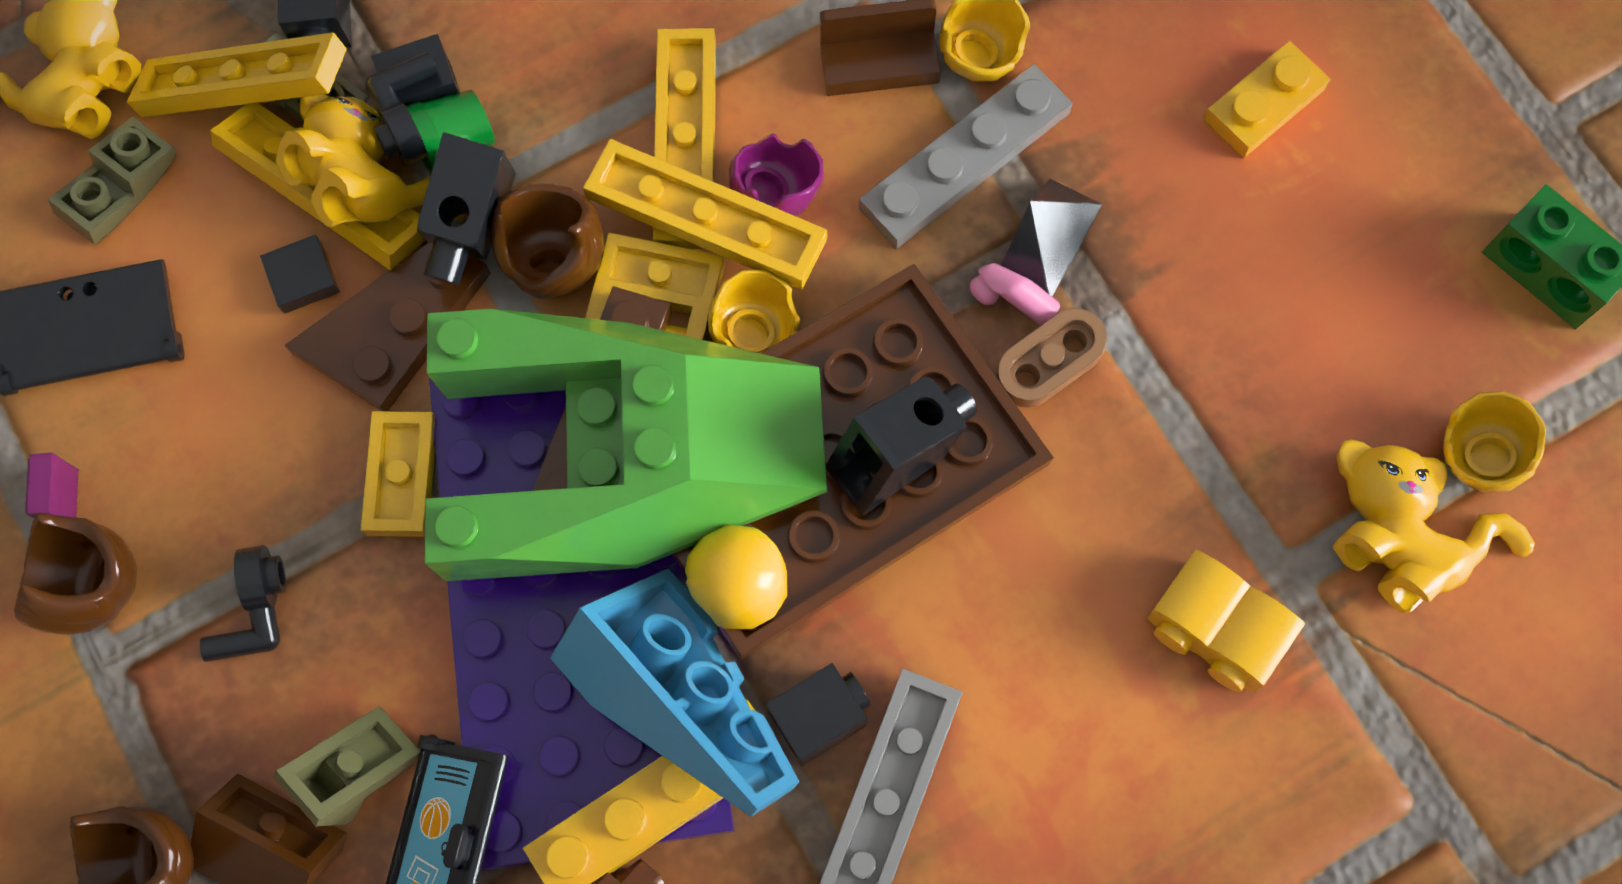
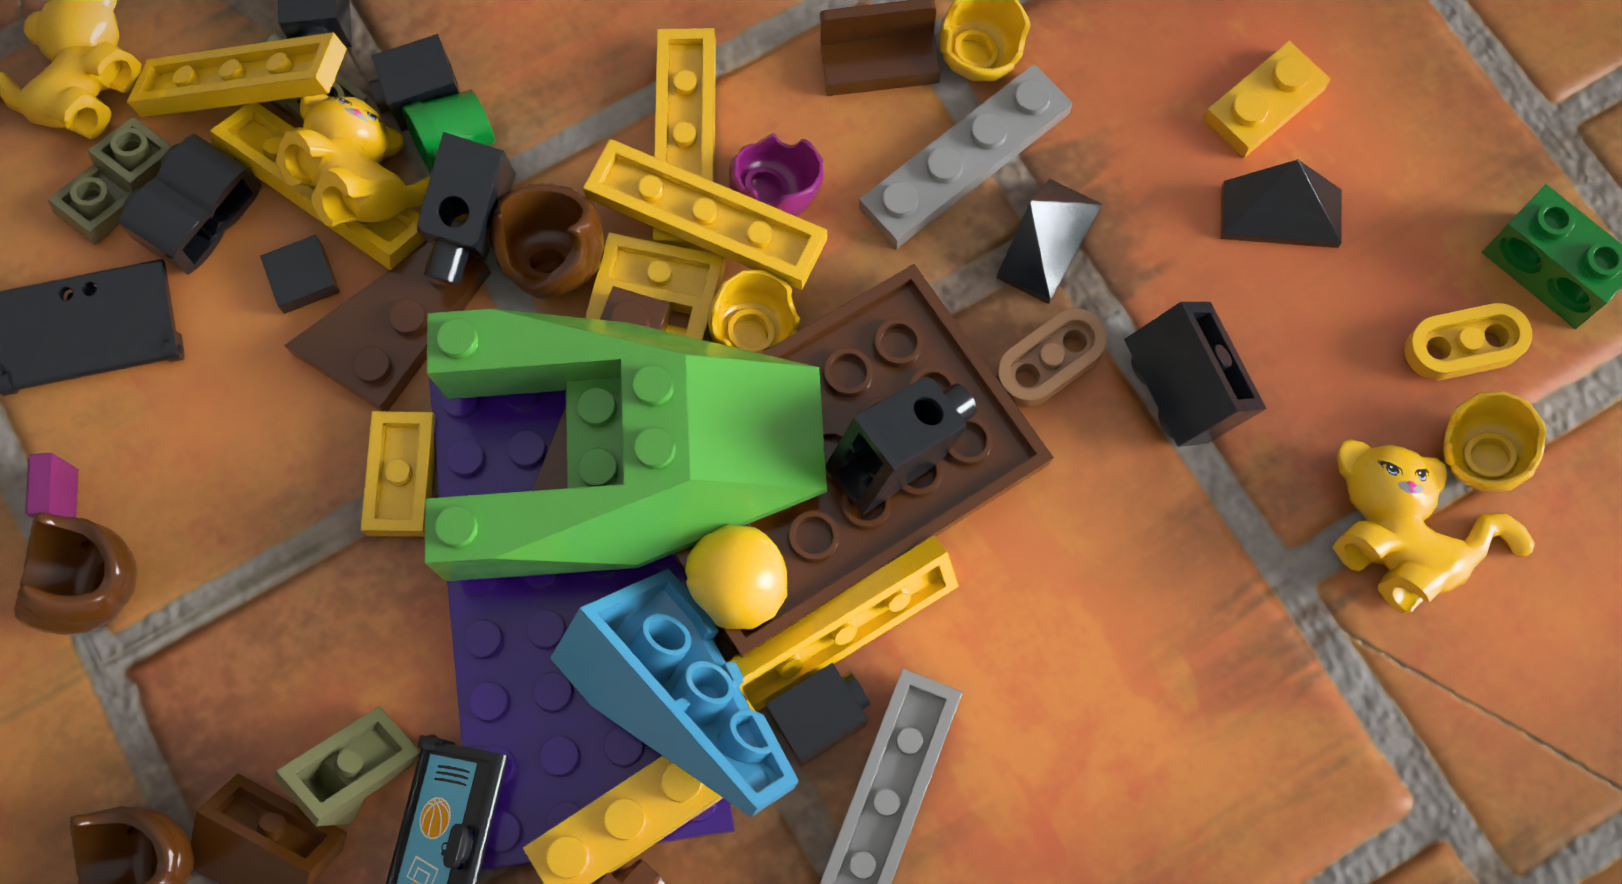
(189, 203): none -> black brick
(257, 583): black plate -> none
(398, 131): black plate -> none
(847, 622): none -> yellow plate
(1016, 289): bright pink arm -> none
(1193, 374): none -> black brick
(1225, 623): yellow brick -> none
(1282, 207): none -> black slope
(1463, 341): none -> yellow plate

